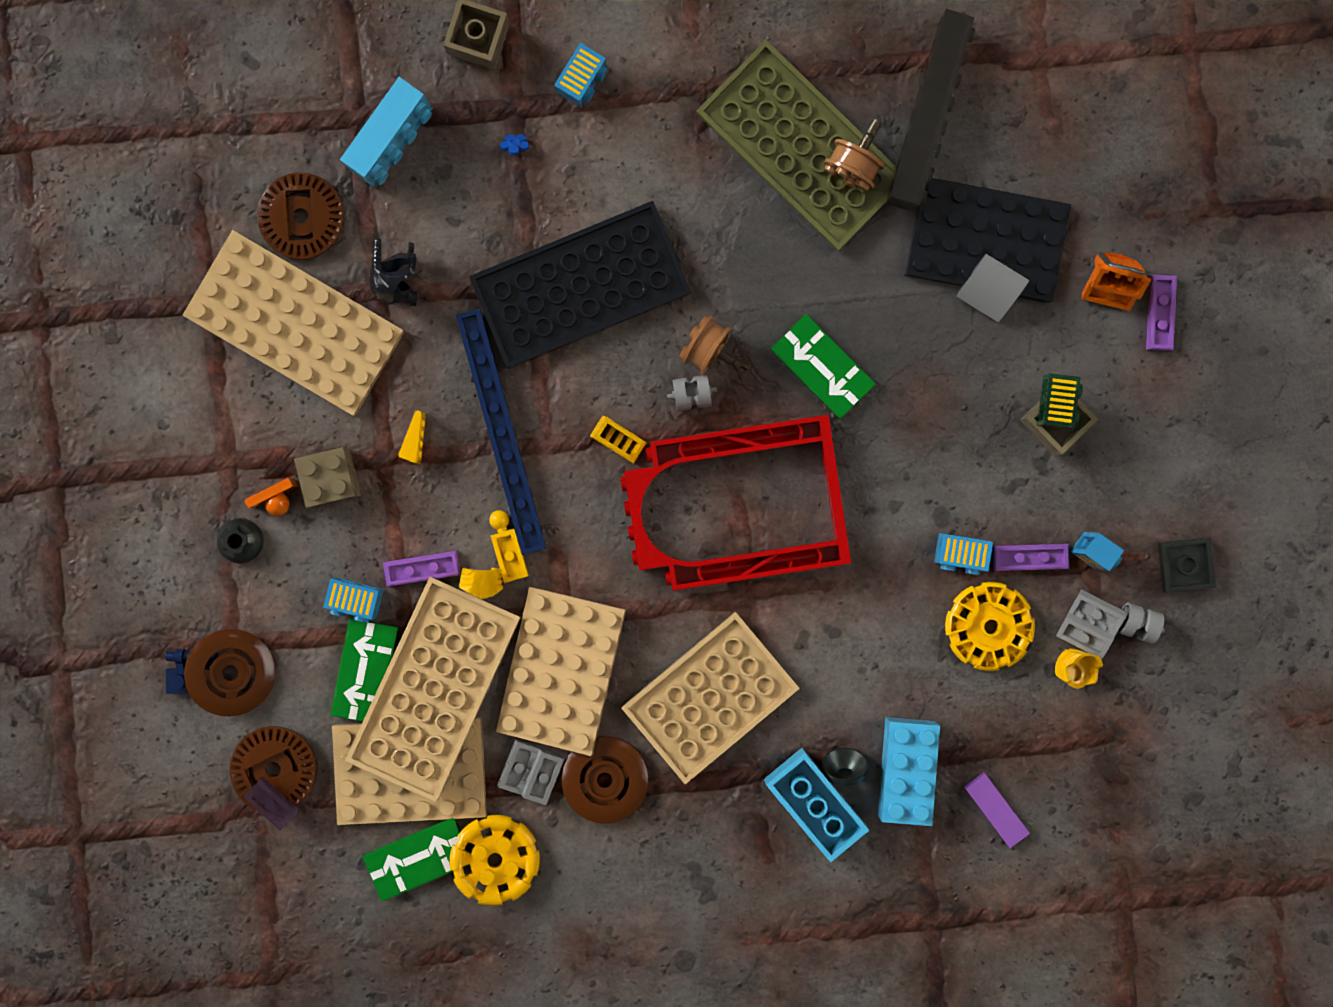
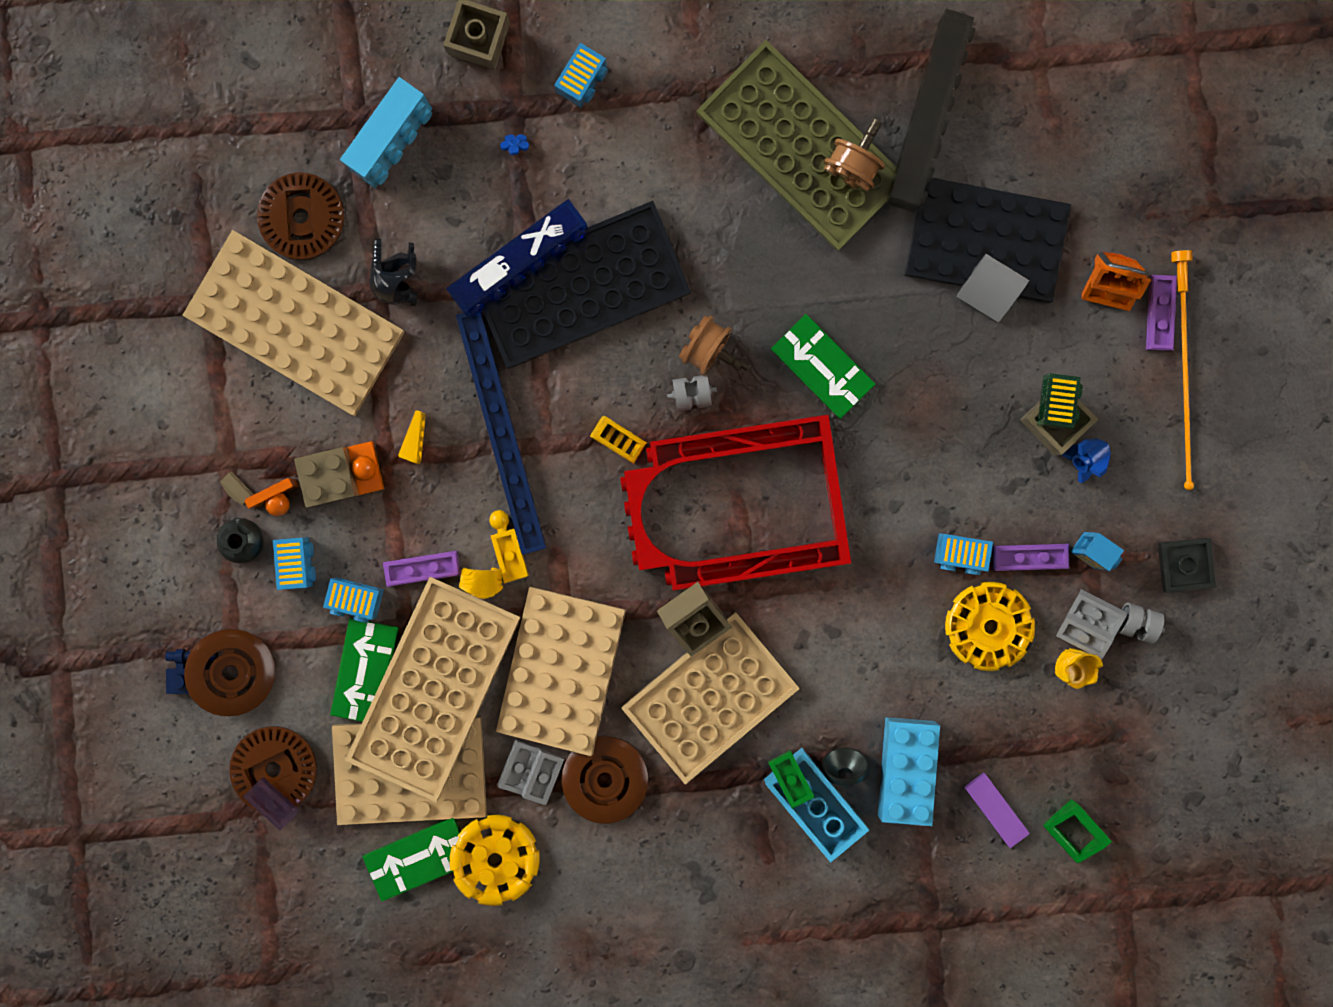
(235, 488): none -> dark tan piece
(293, 563): none -> dark azure brick
(365, 468): none -> orange tile
(517, 258): none -> clear blue brick
(694, 619): none -> dark tan brick
(791, 779): none -> green plate
(1070, 809): none -> green tile
(1089, 458): none -> blue brick
(1181, 259): none -> light orange piece

